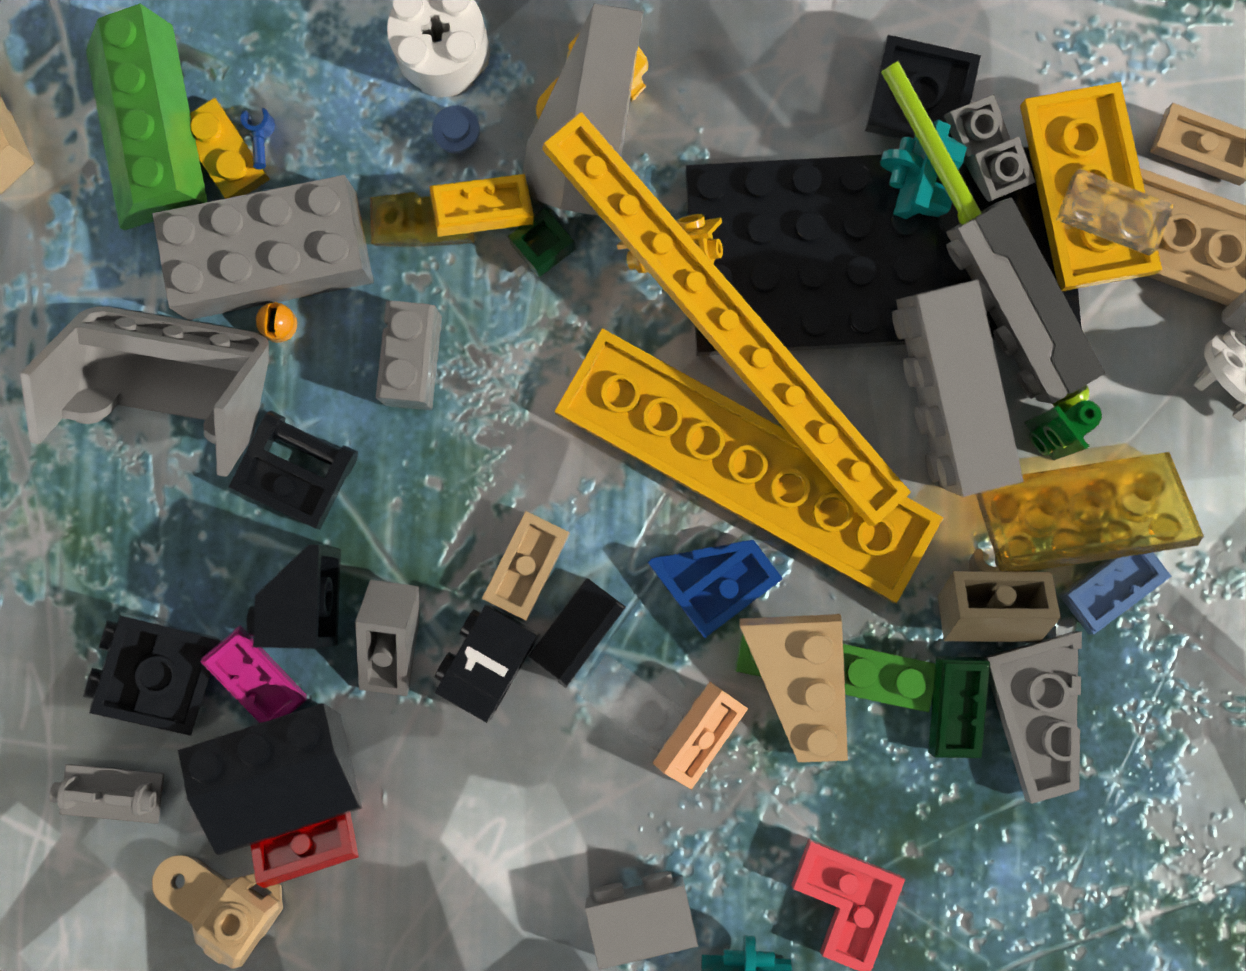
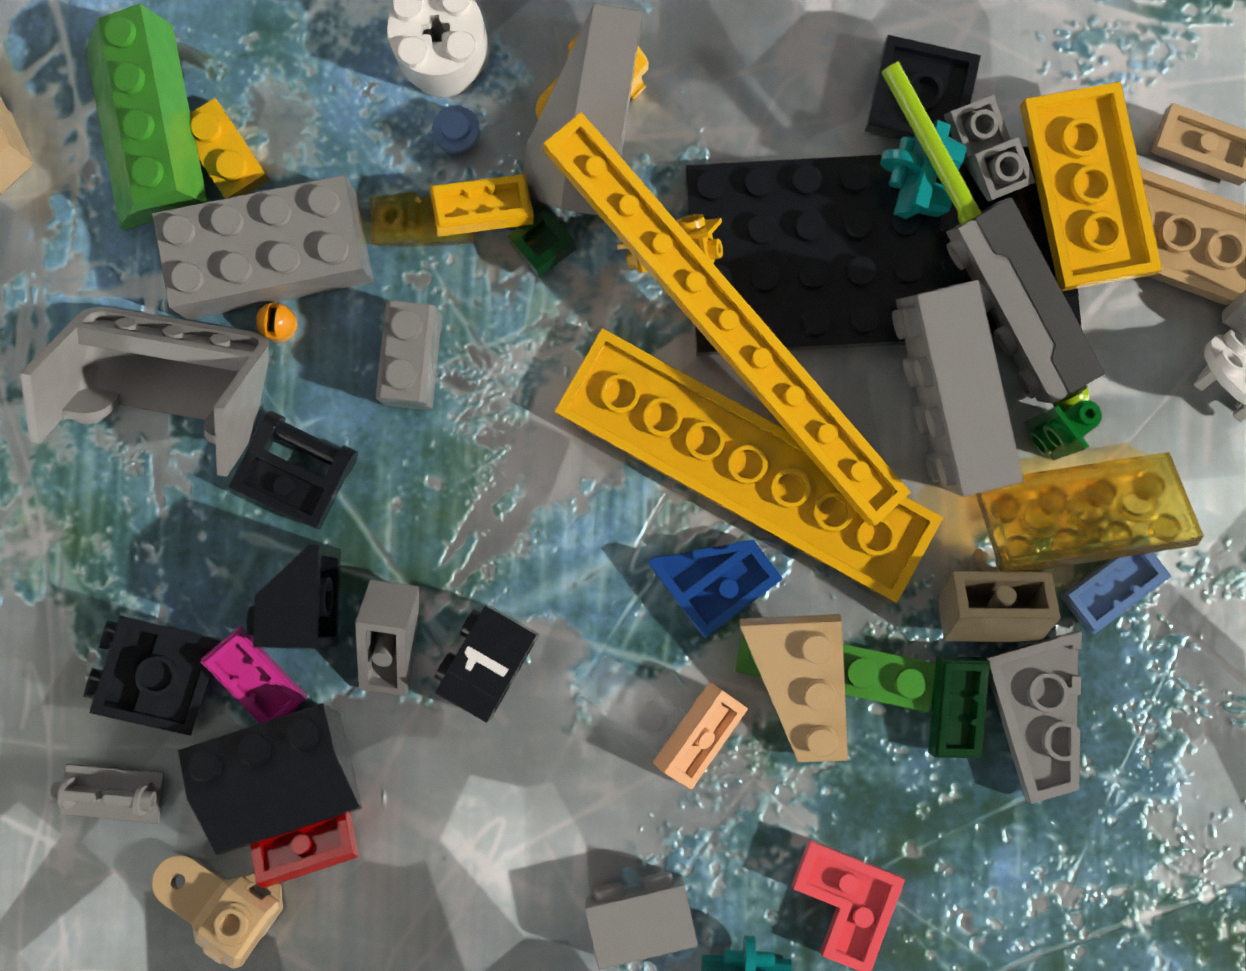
(258, 135): blue hand -> none
(526, 565): tan plate -> none
(577, 632): black panel -> none
(1115, 212): clear plate -> none

